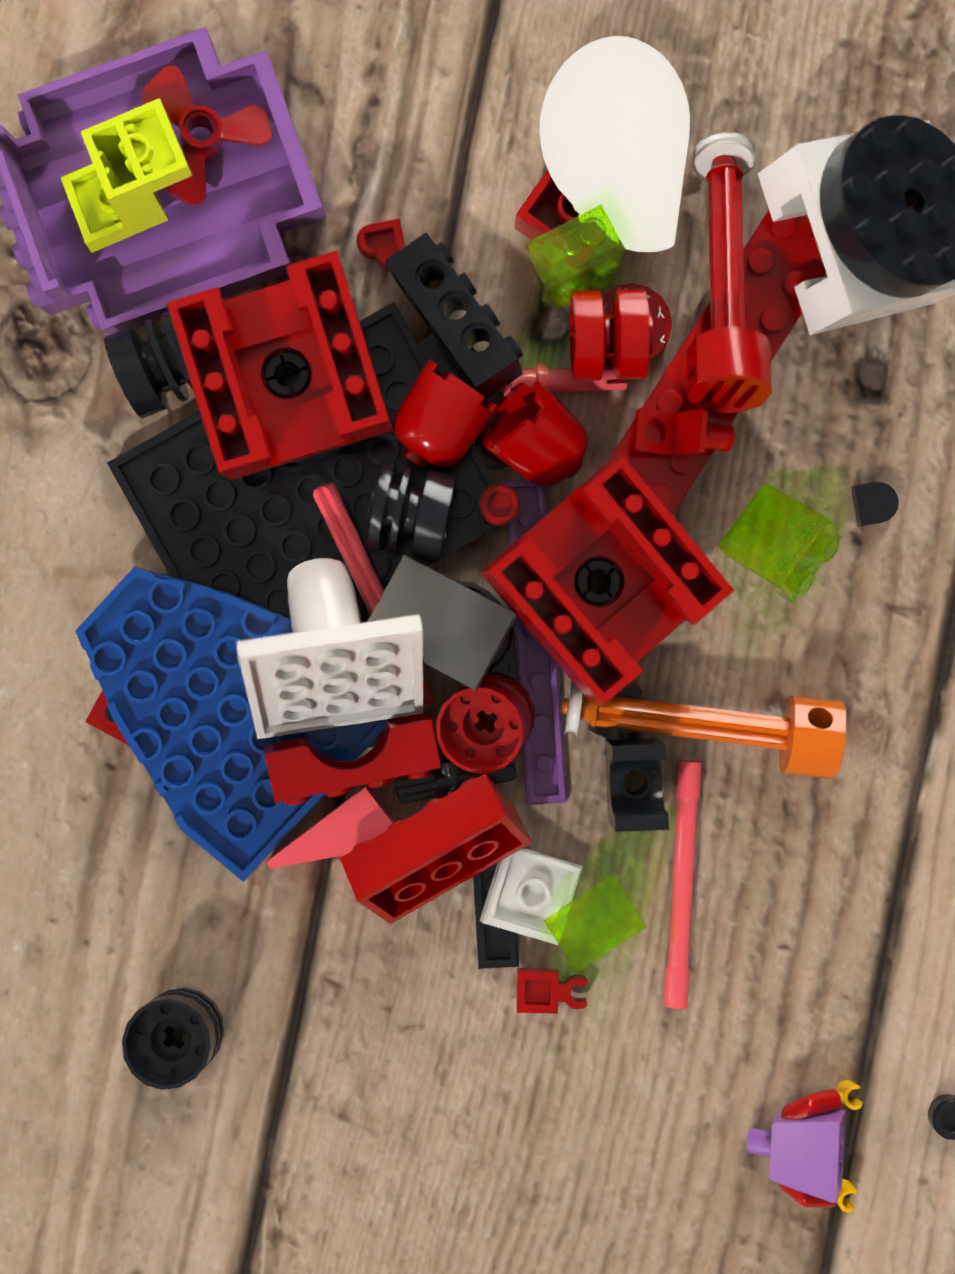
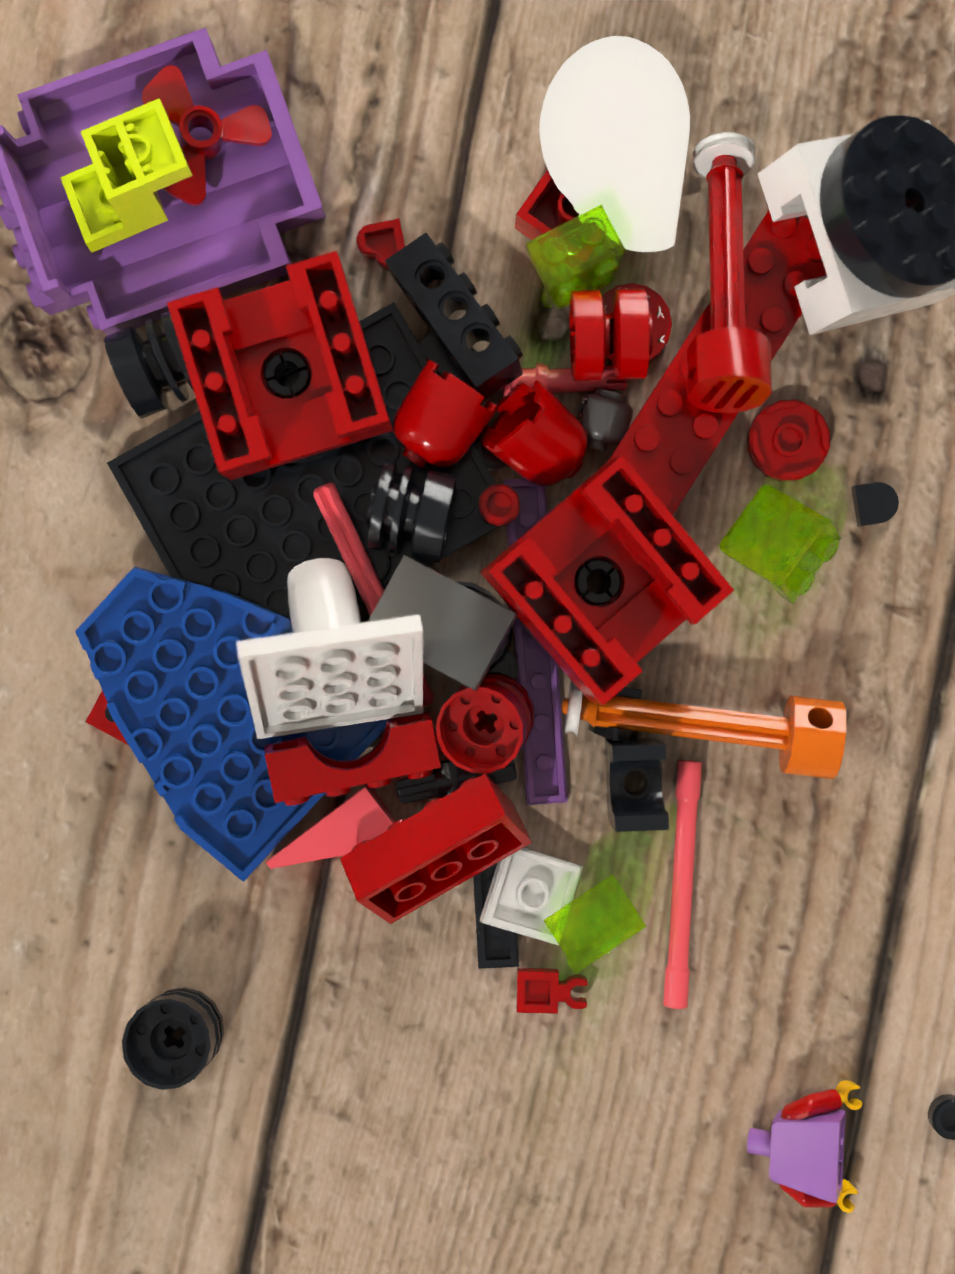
(604, 418): none -> dark grey head
(683, 433): red bracket -> none
(788, 440): none -> red tile

